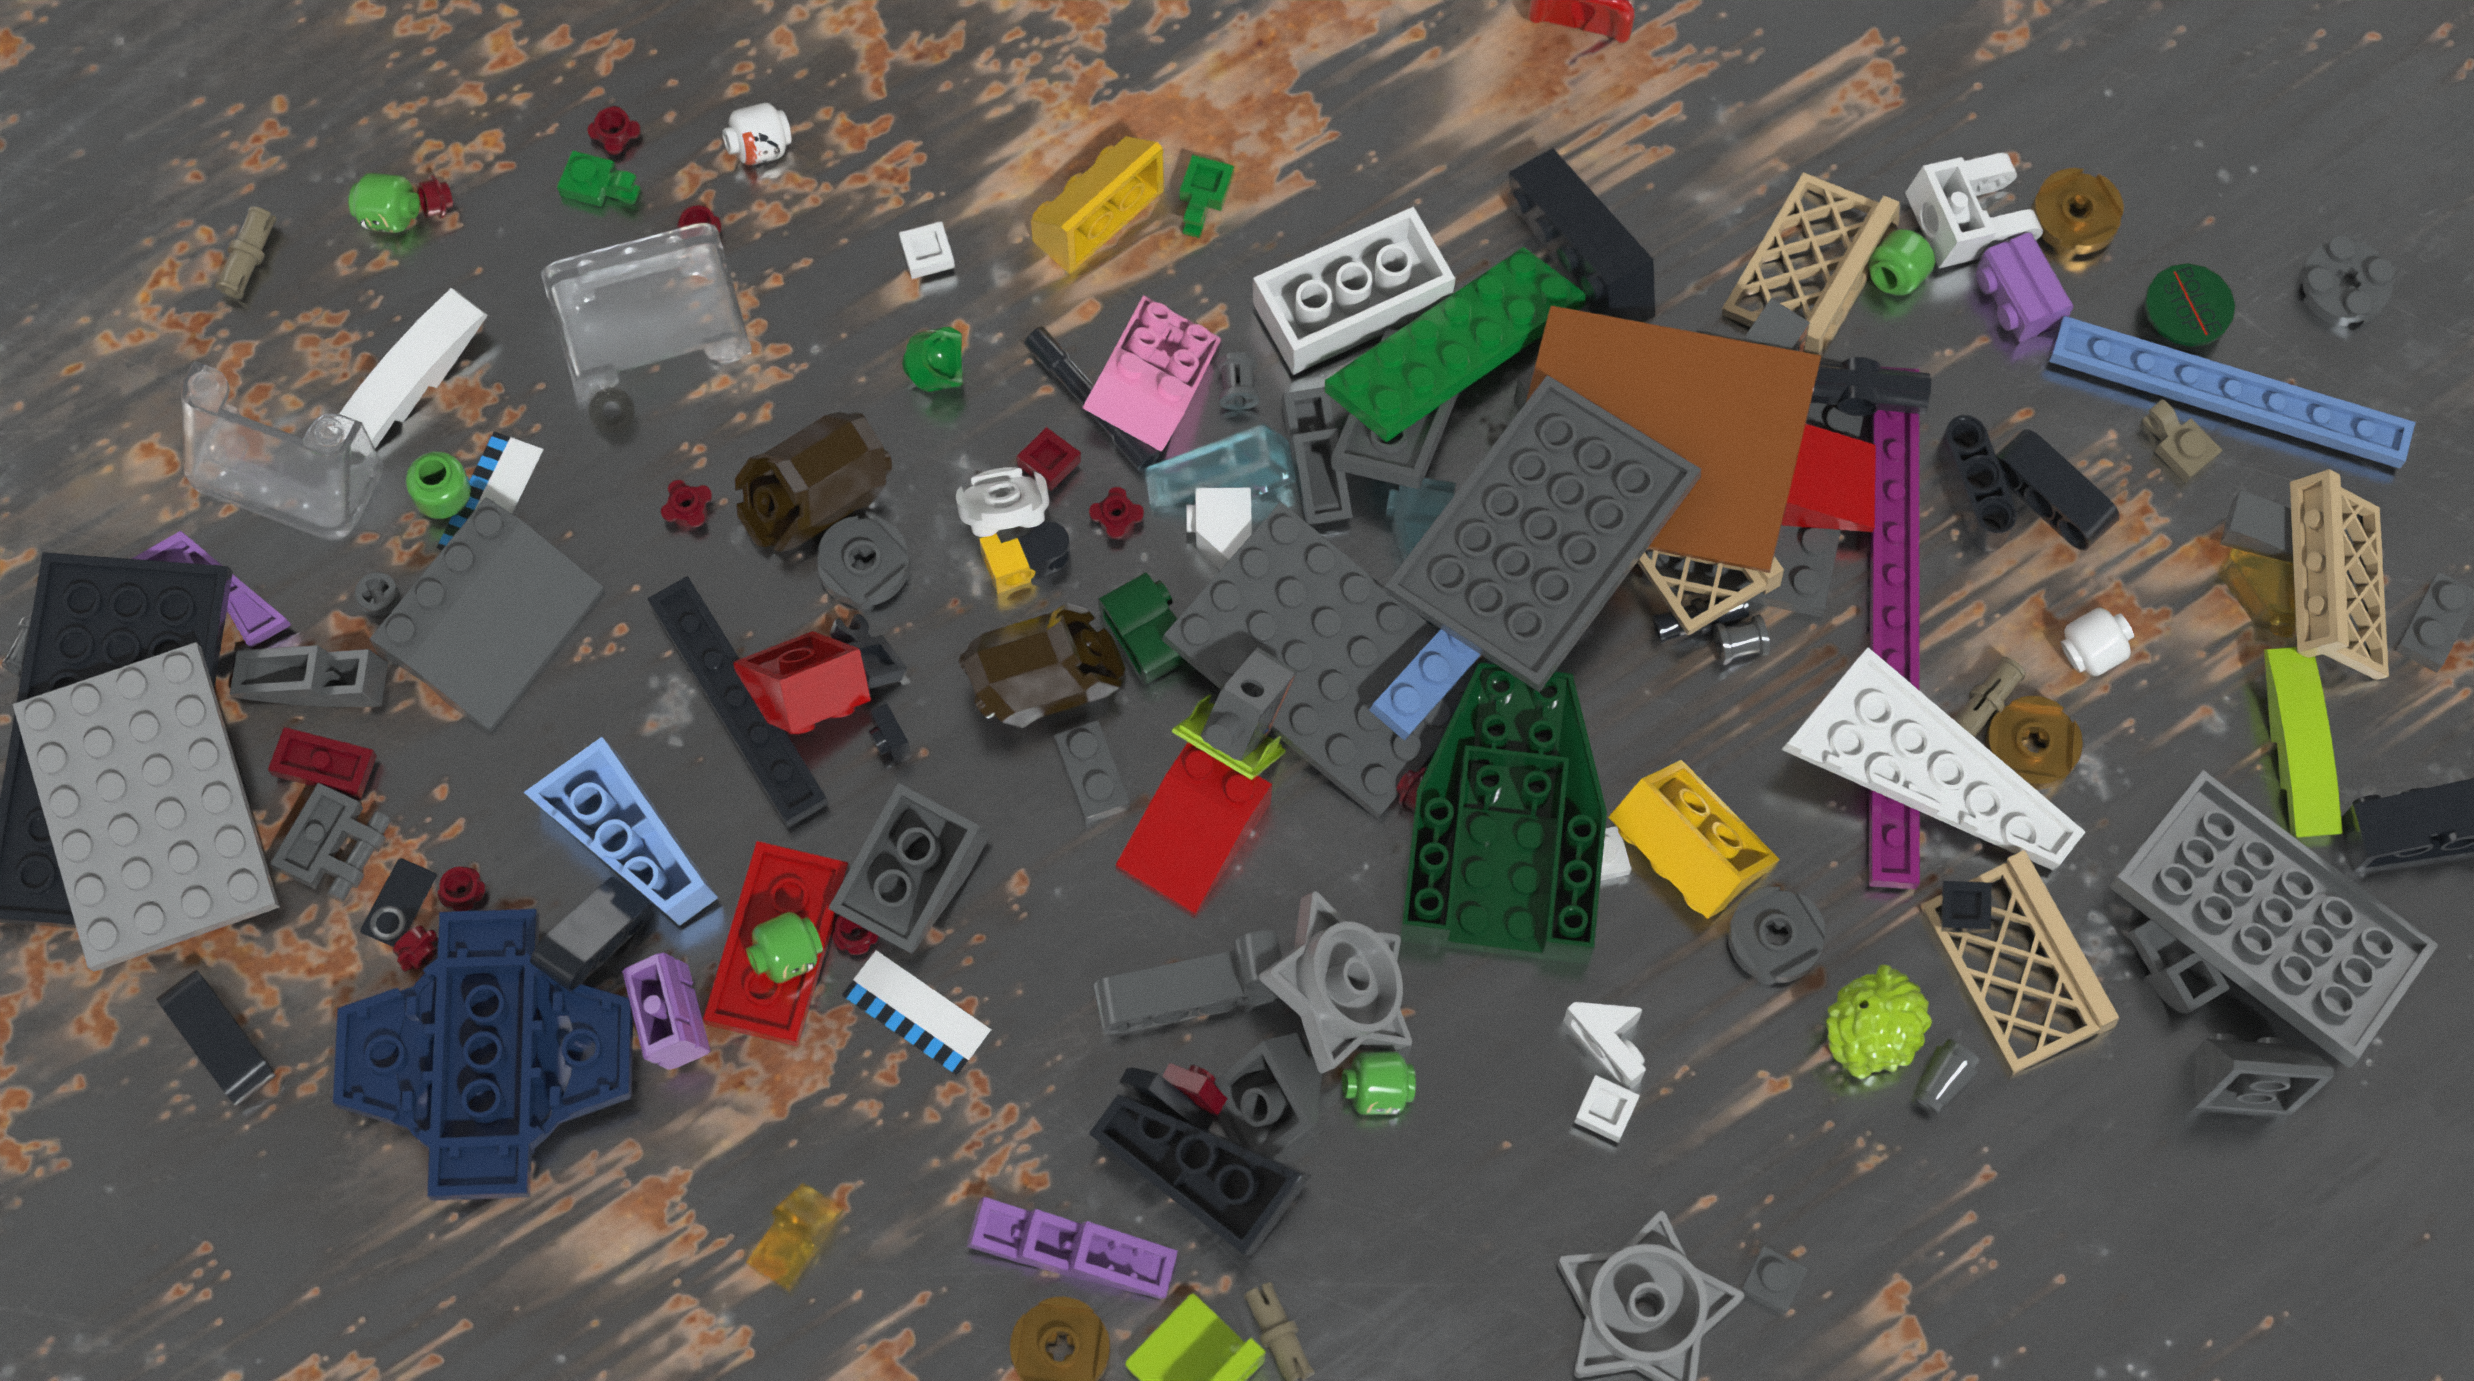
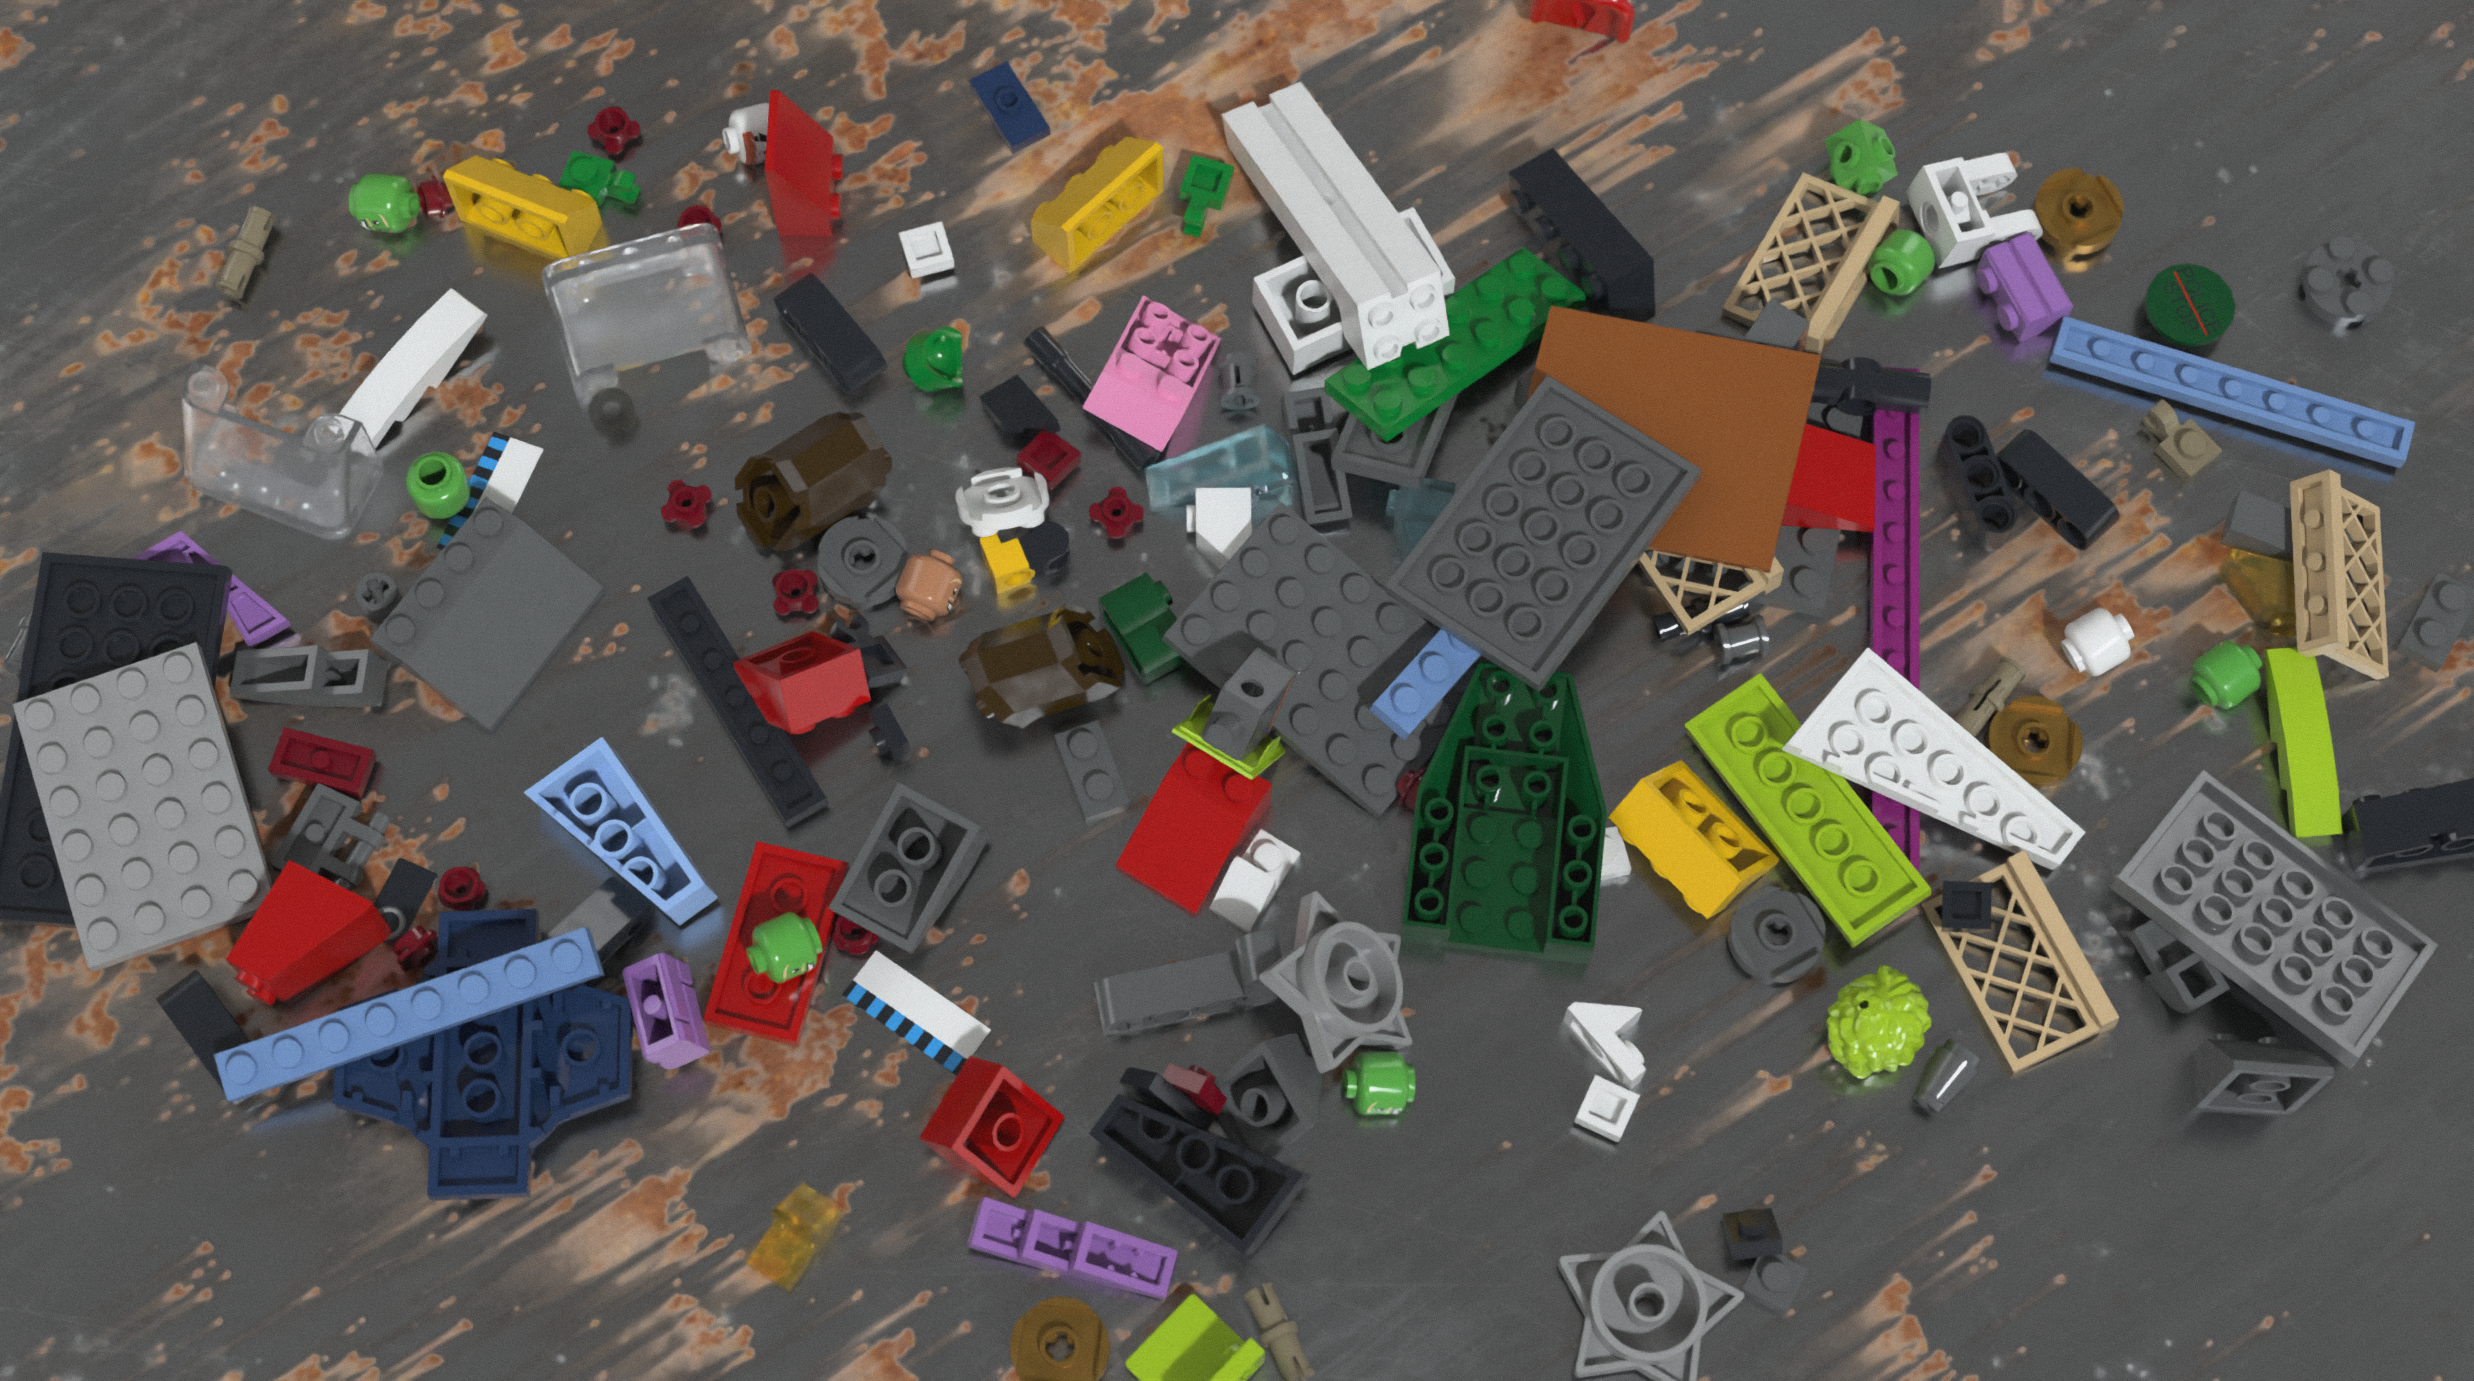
(303, 937): none -> red slope
(408, 1014): none -> medium blue plate
(523, 207): none -> yellow slope
(793, 579): none -> dark red plate
(801, 170): none -> red slope
(830, 332): none -> black beam
(928, 585): none -> nougat head
(992, 1126): none -> red slope
(1009, 107): none -> dark blue plate
(1017, 407): none -> black tile
(1254, 881): none -> white slope
(1341, 224): none -> white brick
(1752, 1233): none -> black plate
(1807, 812): none -> lime plate
(1861, 157): none -> bright green brick
(2226, 674): none -> bright green head

